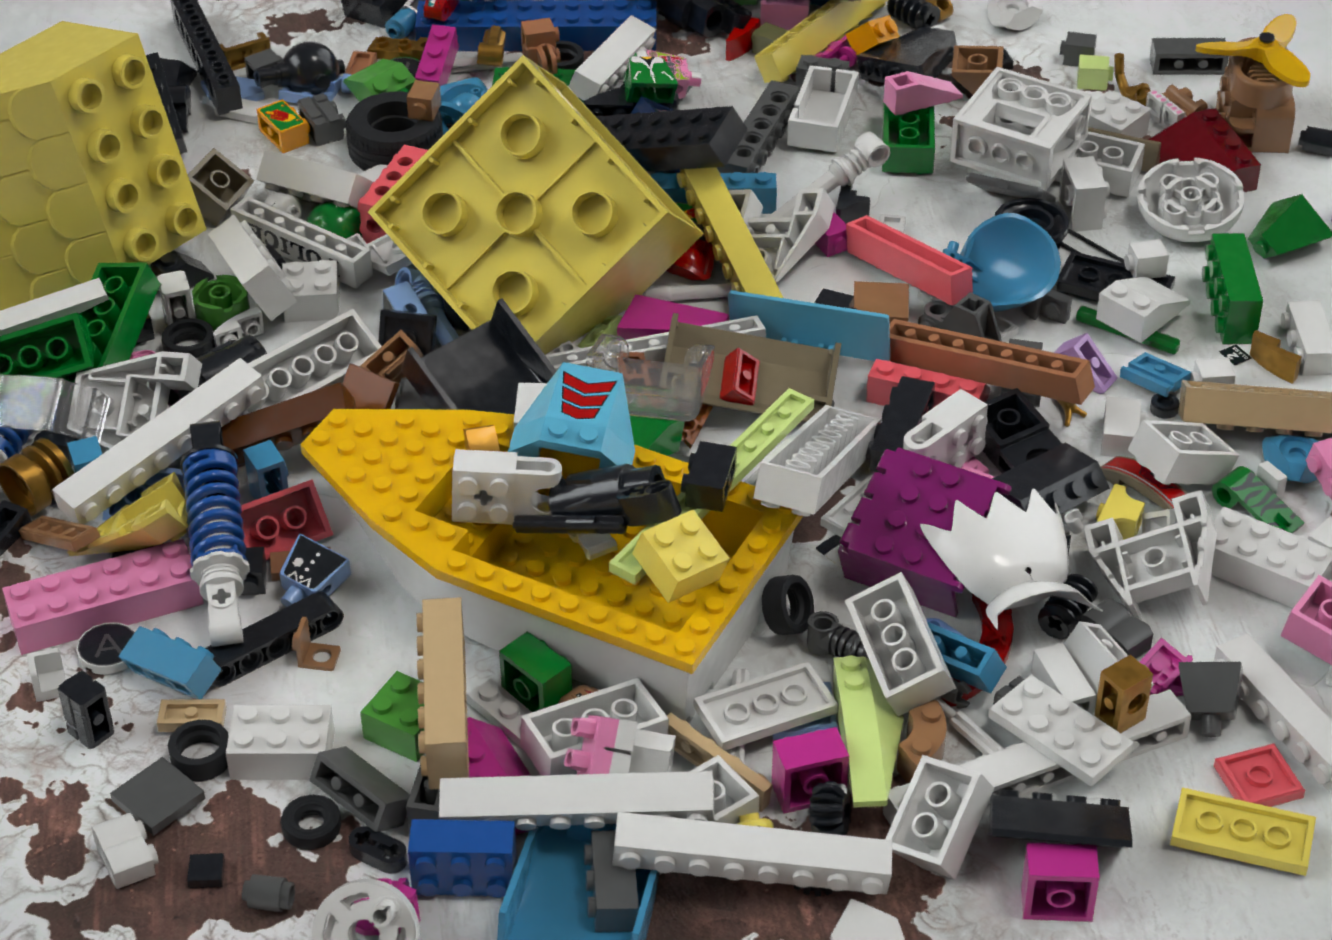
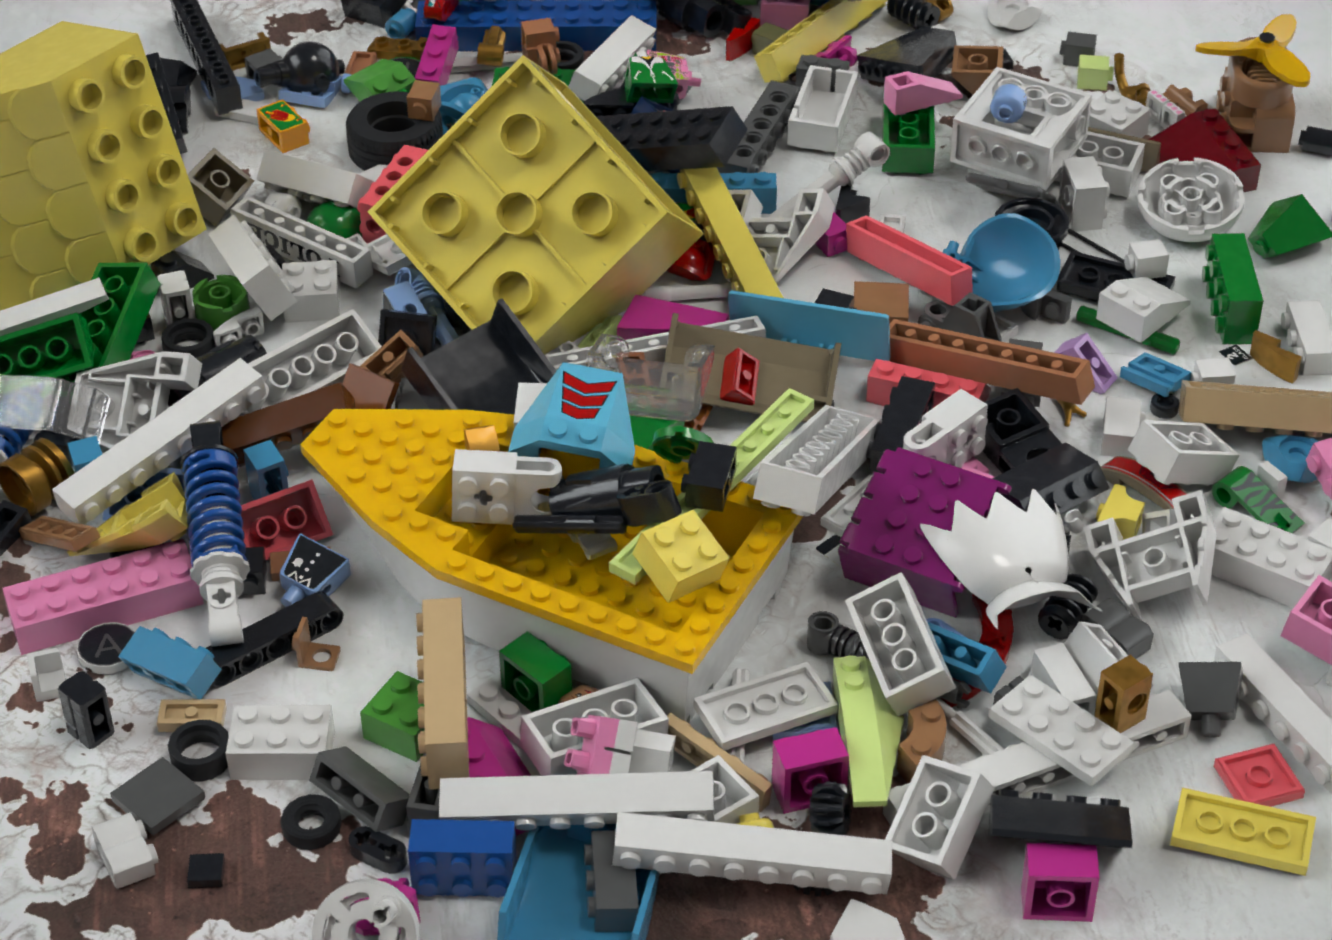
(268, 893): dark grey brick -> none
(322, 118): dark grey brick -> none
(677, 442): none -> green tile
(775, 607): black tyre -> none
(872, 34): light orange brick -> none
(1008, 103): none -> light blue head
(1164, 664): dark pink slope -> none
(1179, 57): dark grey brick -> none

